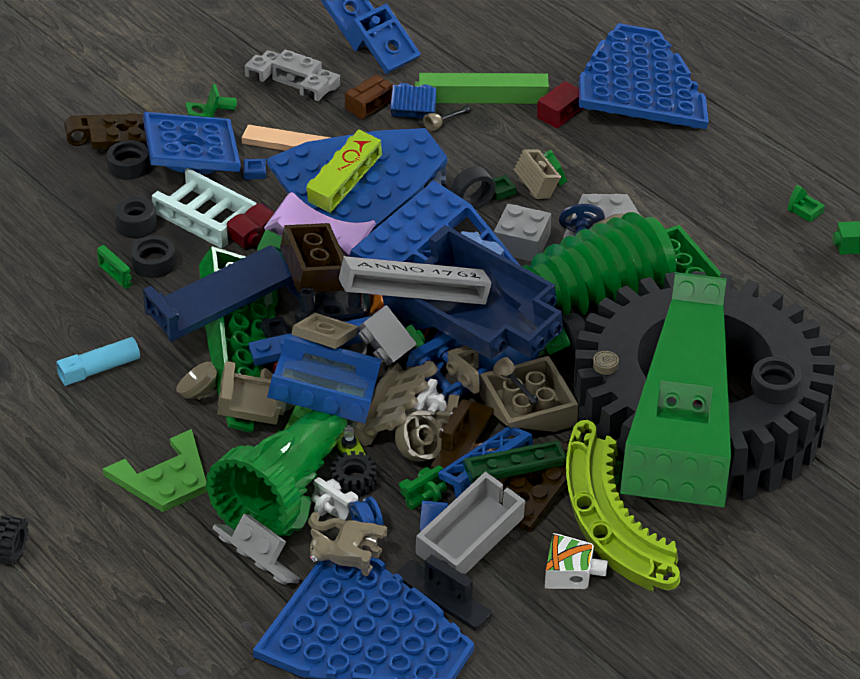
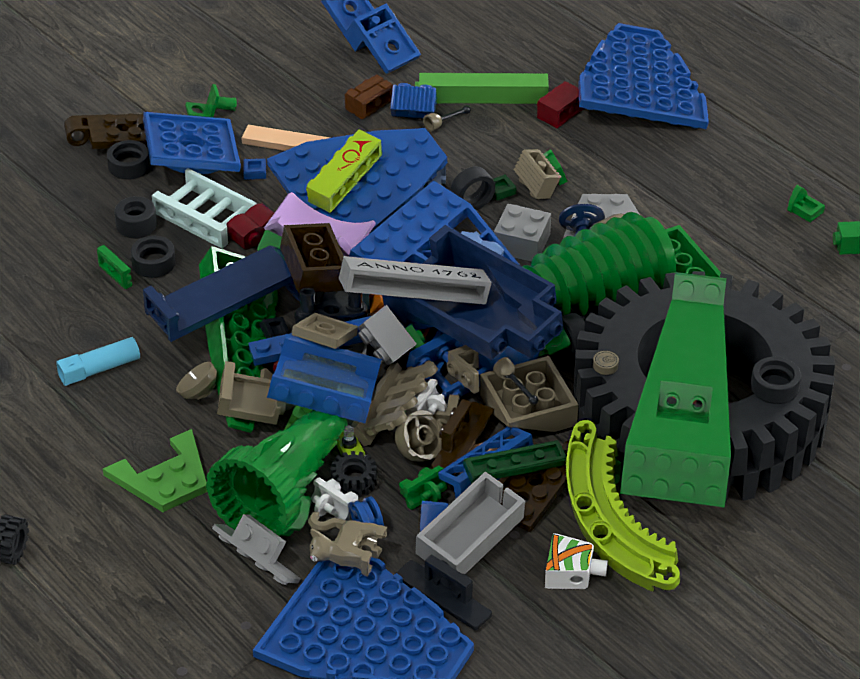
(294, 71): light grey bracket -> none

